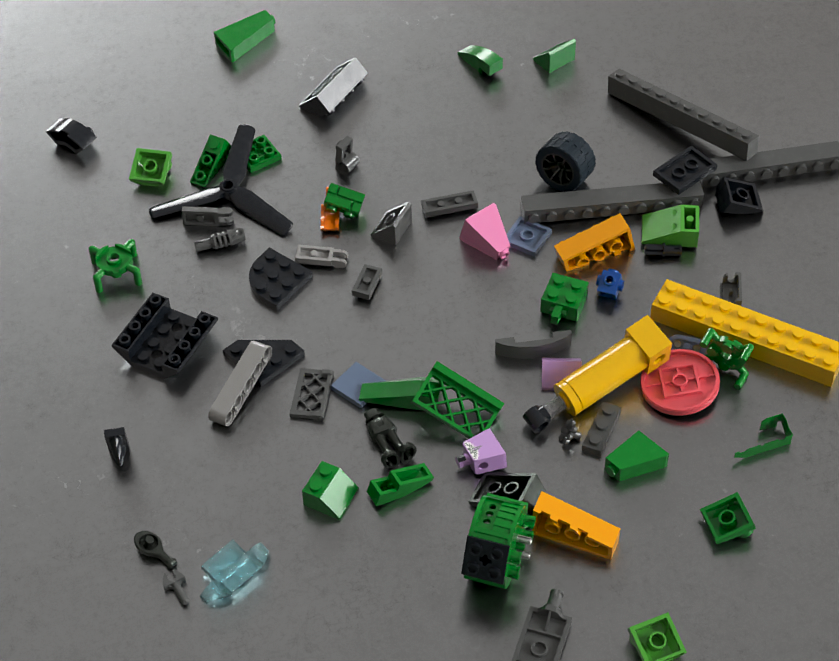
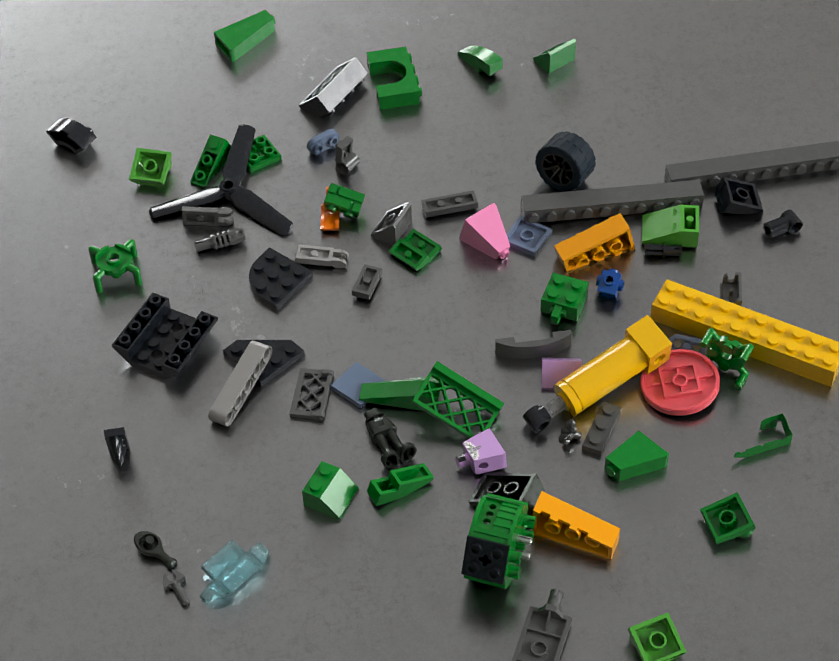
(323, 141): none -> sand blue plate
(399, 62): none -> green arch
(415, 249): none -> green slope
(683, 114): dark grey brick -> none
(684, 170): black plate -> none
(786, 222): none -> black piece

